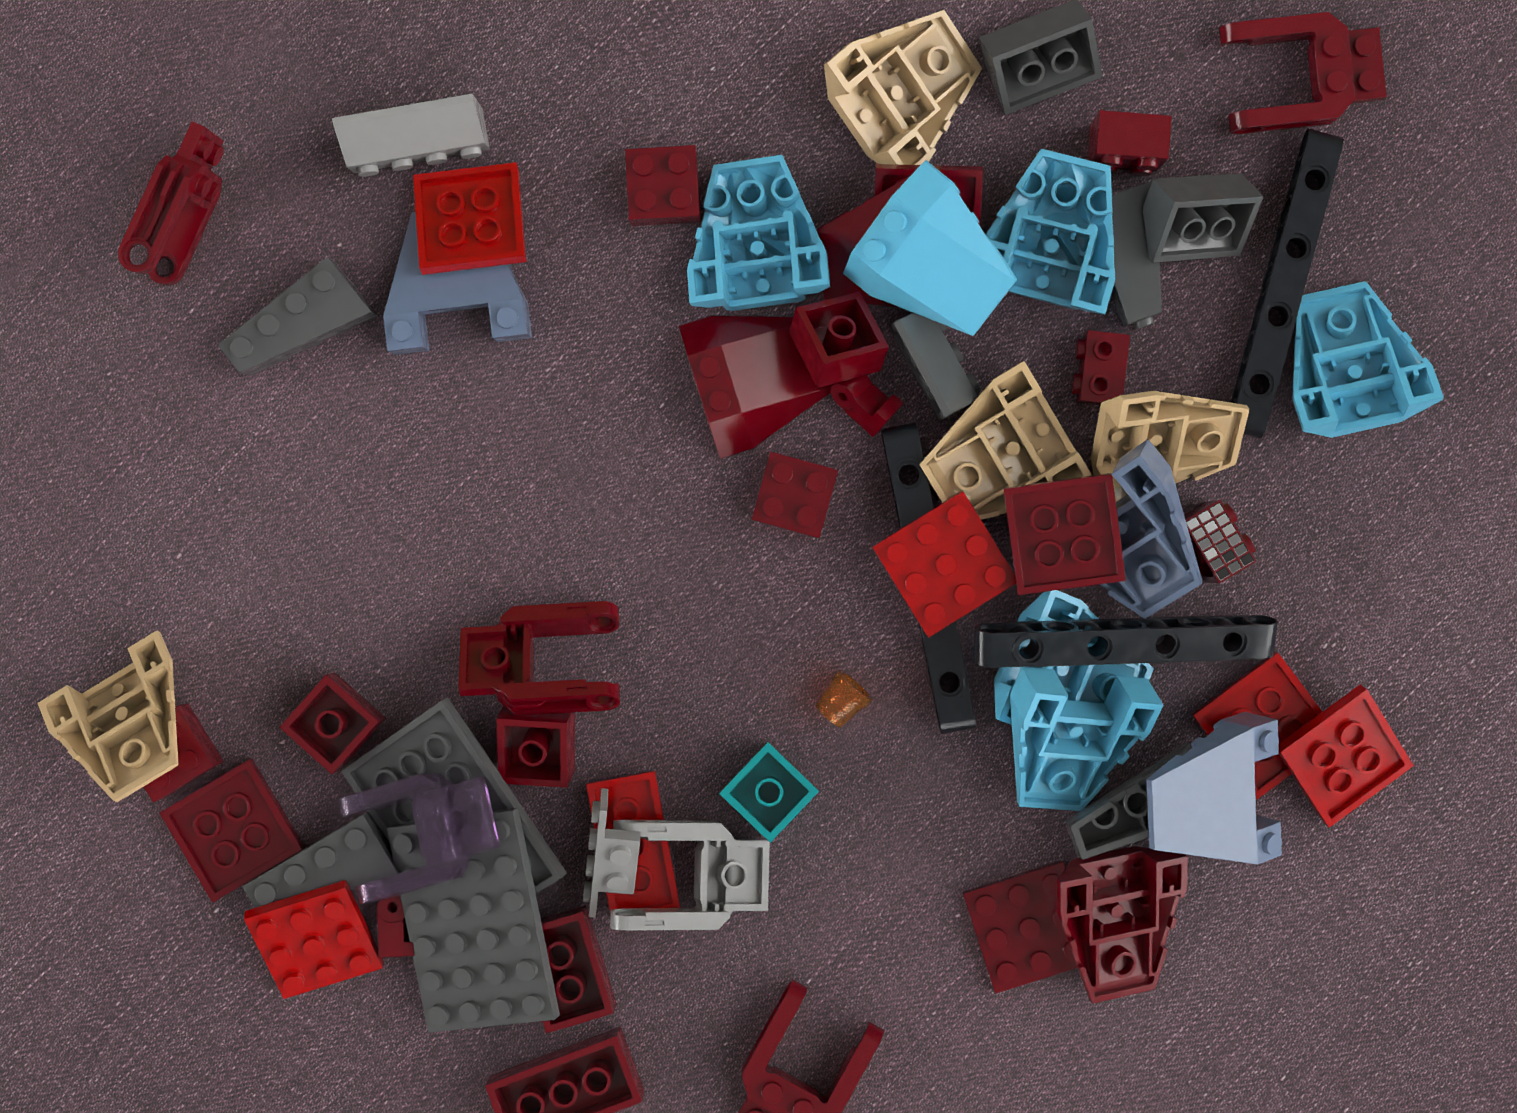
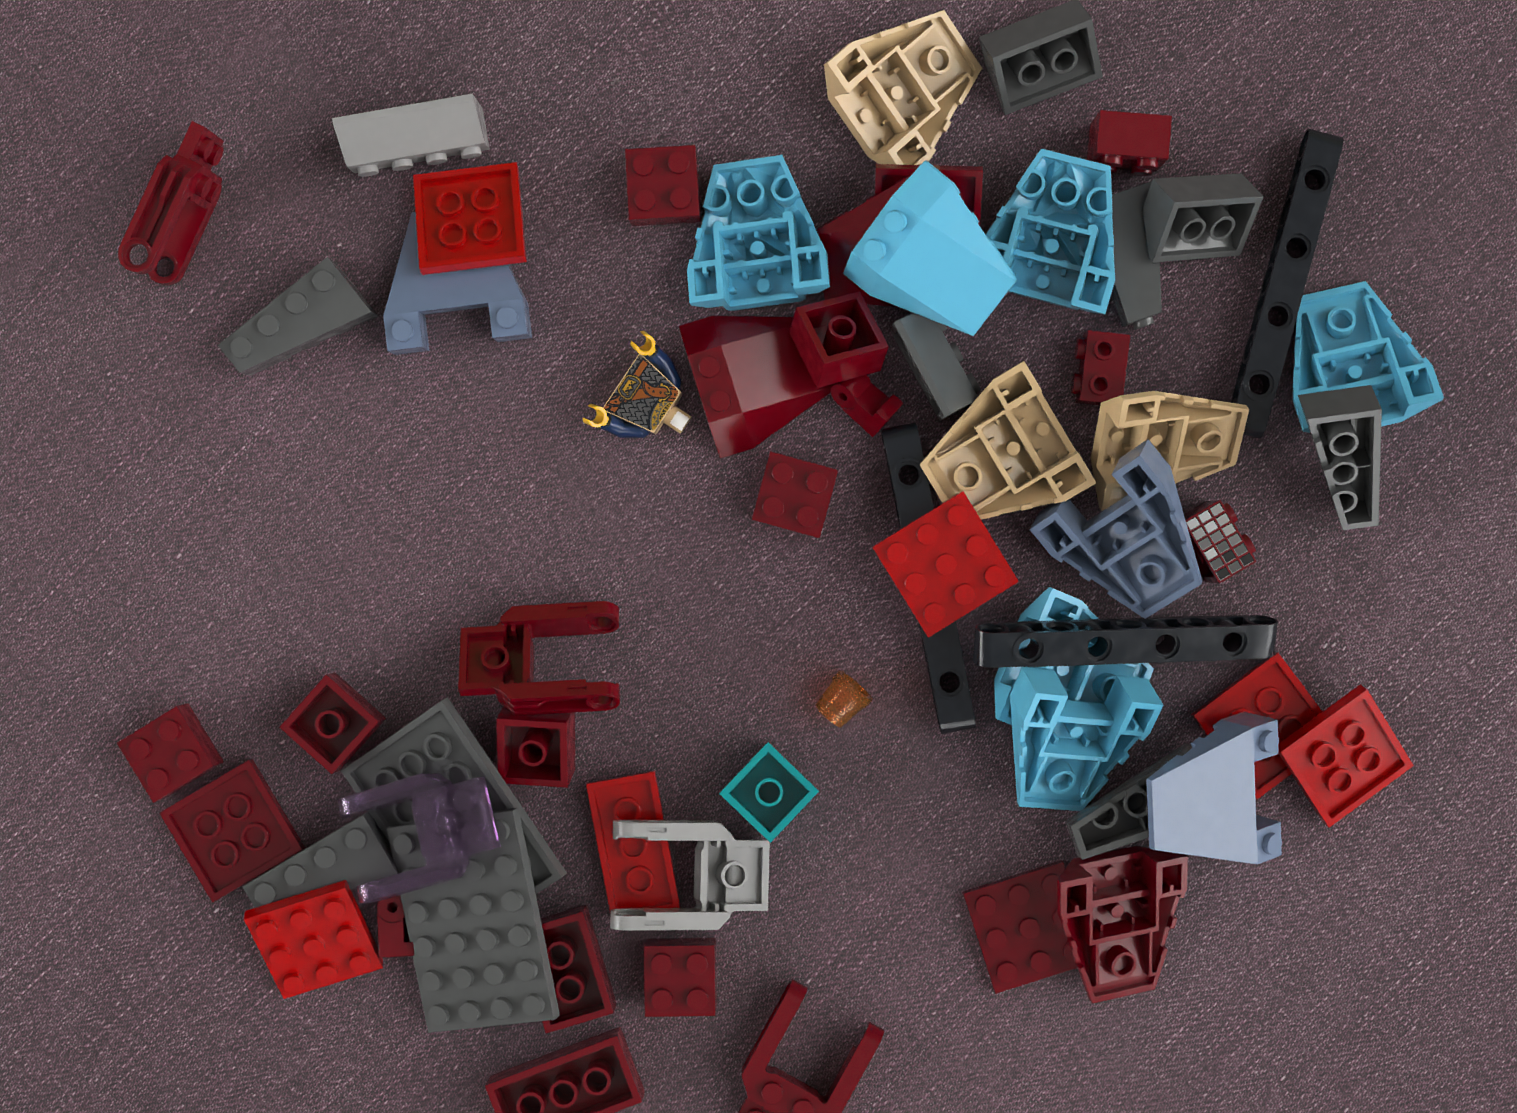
(122, 725): tan wedge -> none
(614, 860): light grey bracket -> none
(644, 397): none -> torso
(680, 977): none -> dark red brick
(1064, 534): dark red plate -> none
(1342, 69): dark red plate -> none
(1348, 446): none -> dark grey wedge

